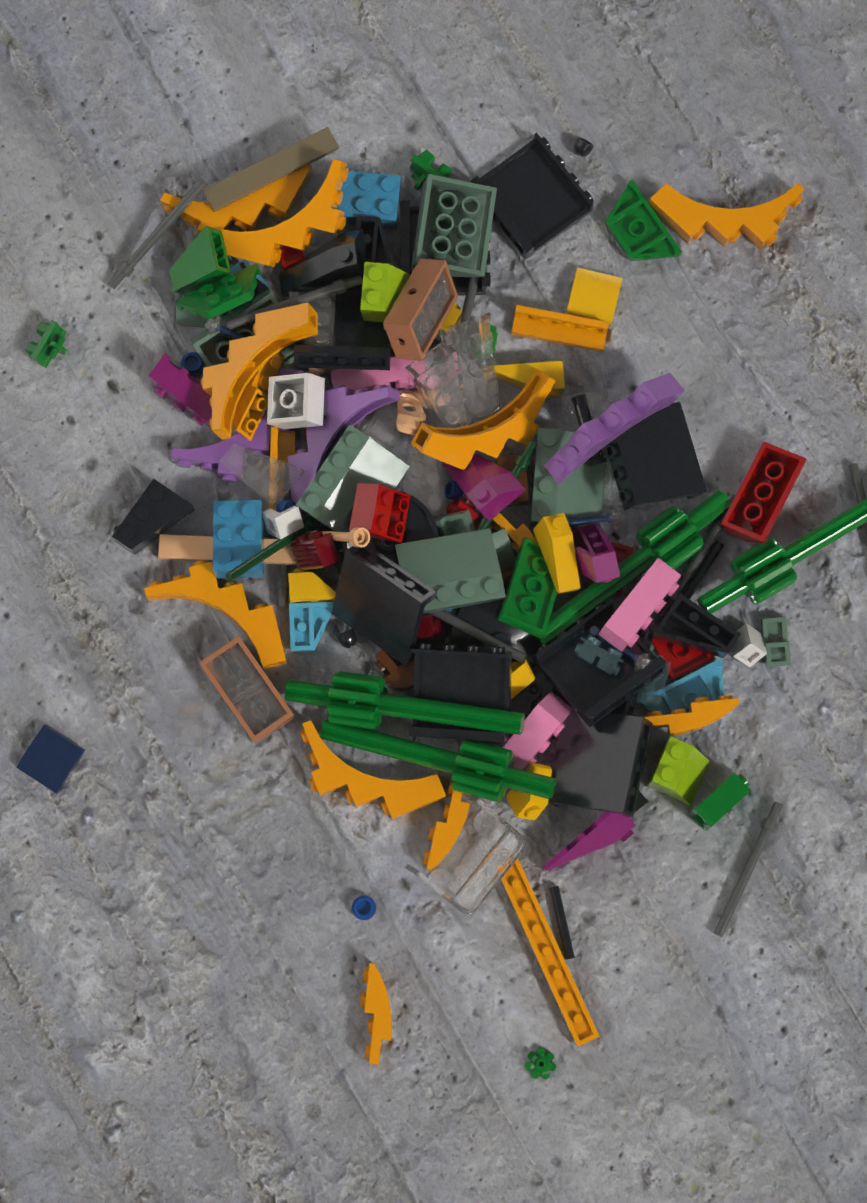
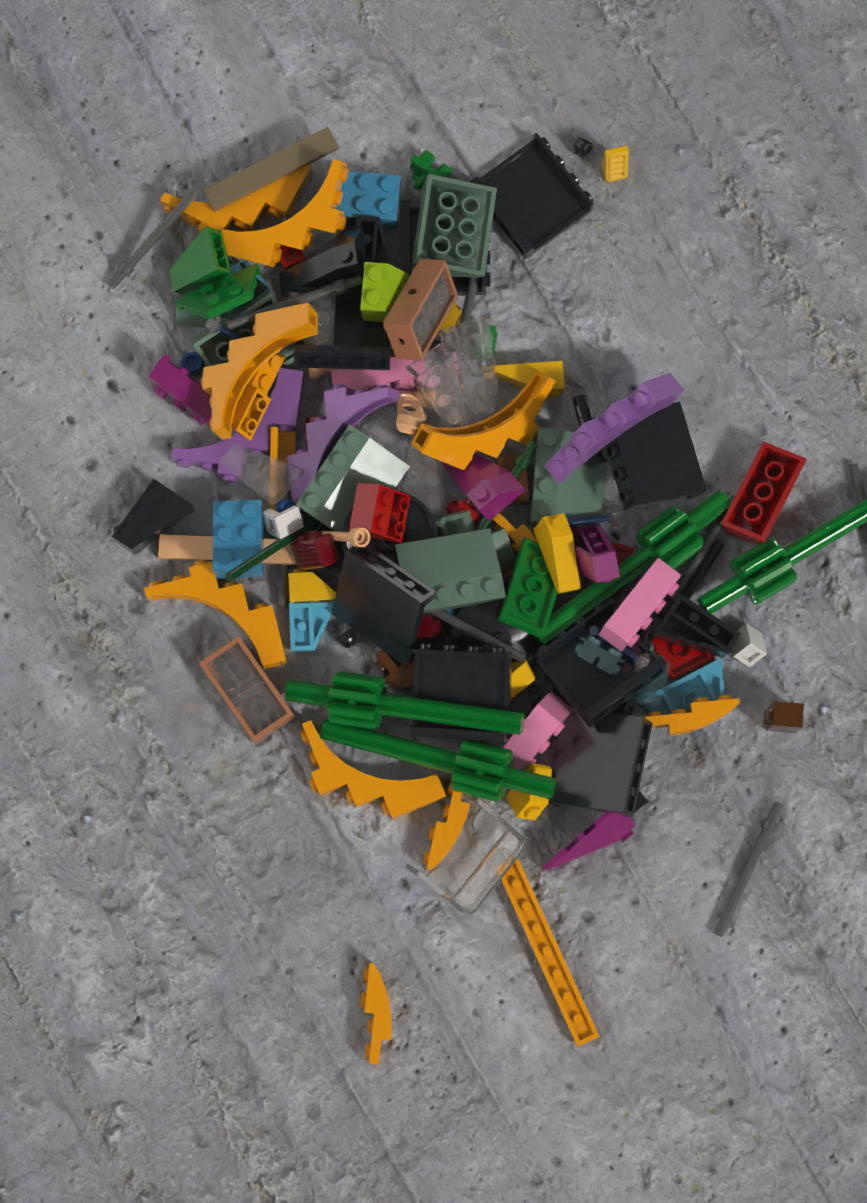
(49, 345): green hips -> none
(50, 758): dark blue slope -> none
(295, 401): white brick -> none
(364, 907): blue plate -> none
(453, 490): blue hinge -> none
(534, 1062): green plant -> none
(559, 328): light orange fence -> none
(562, 922): black bar -> none
(594, 295): yellow slope -> none
(615, 163): none -> yellow slope
(639, 228): green wing -> none
(678, 771): lime slope -> none
(720, 801): green slope -> none
(724, 224): light orange arch -> none
(776, 641): sand green slope -> none
(784, 717): none -> reddish brown brick

